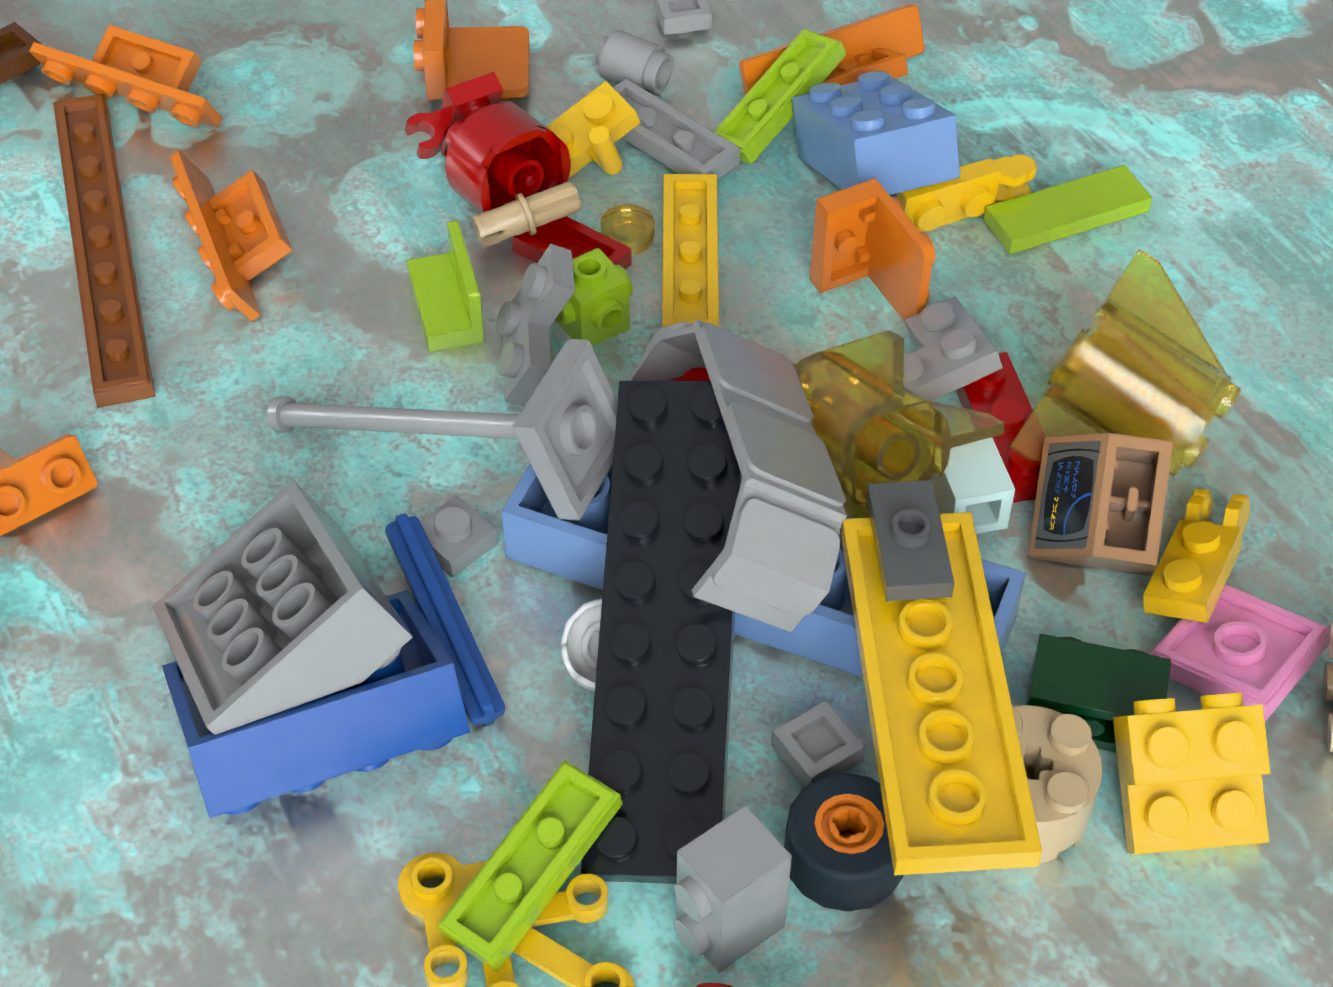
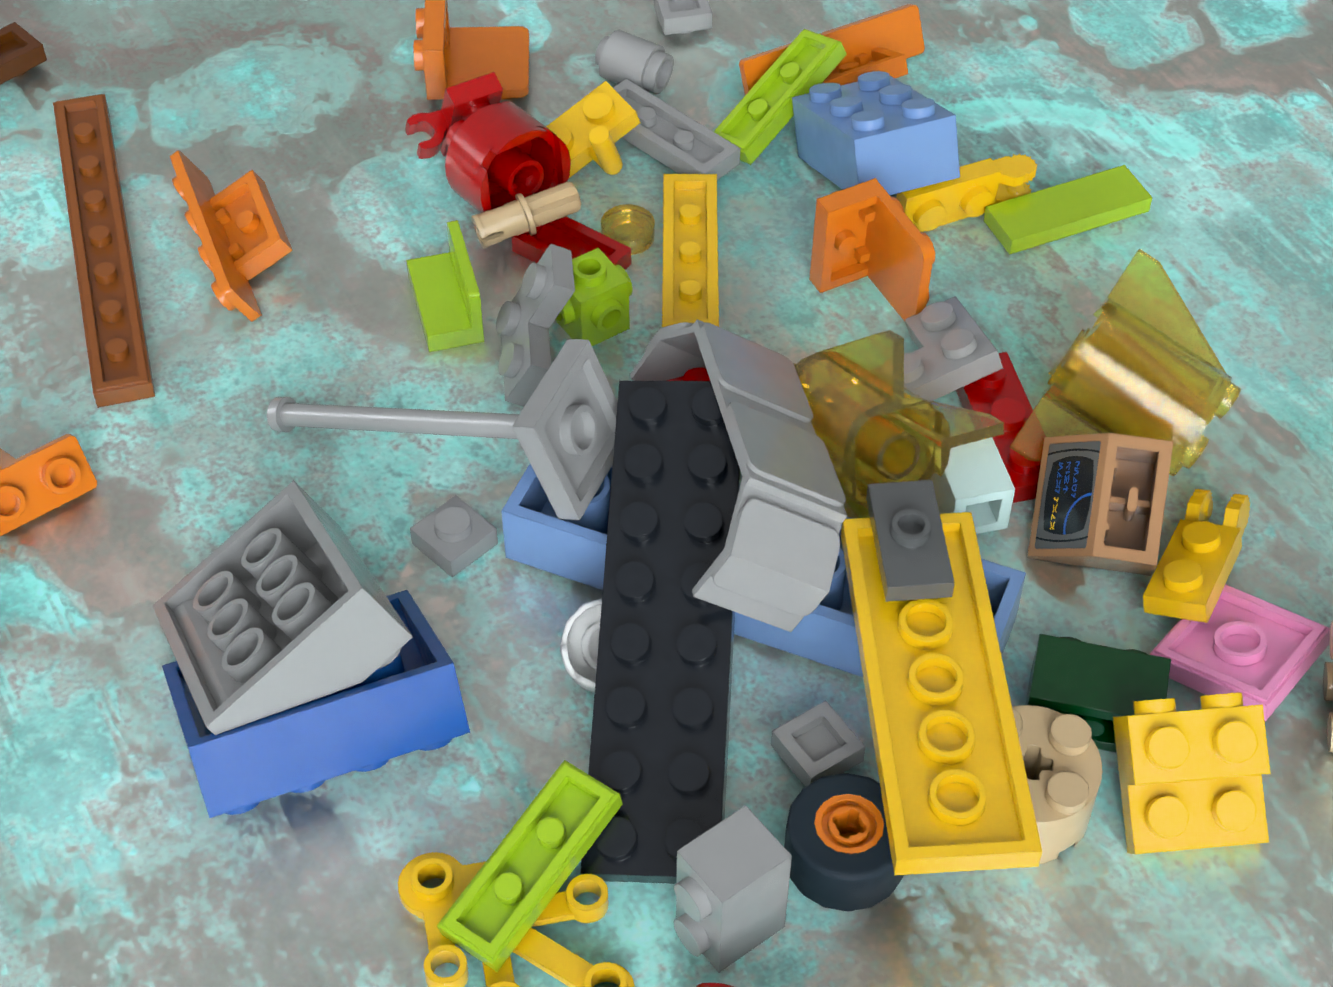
(137, 68): orange bracket -> none
(445, 617): blue axle -> none

